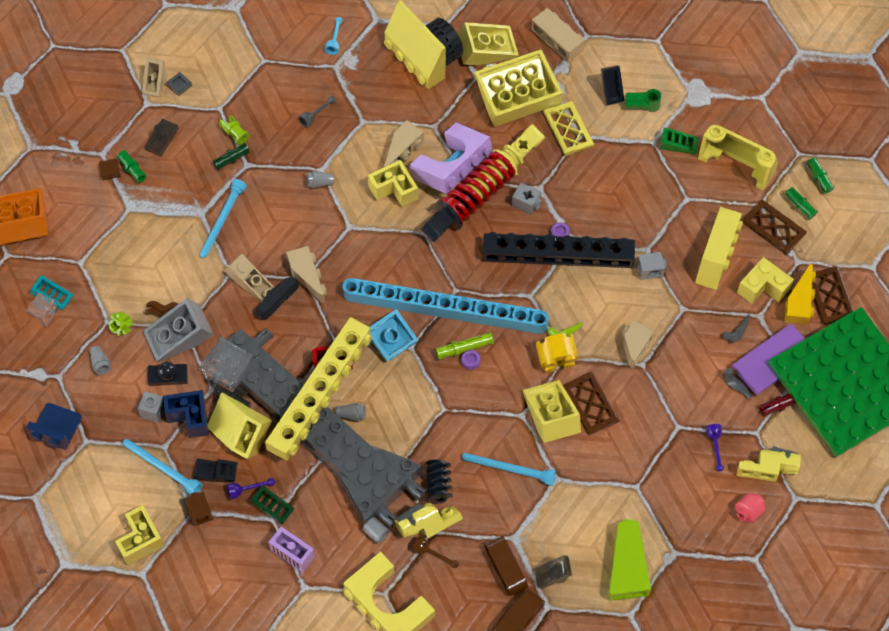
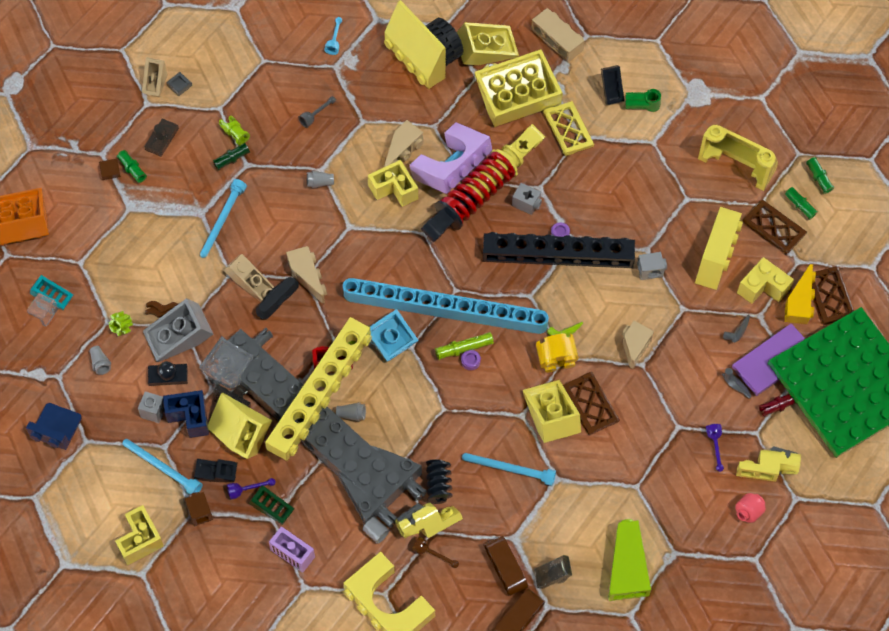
(680, 136): green slope -> none

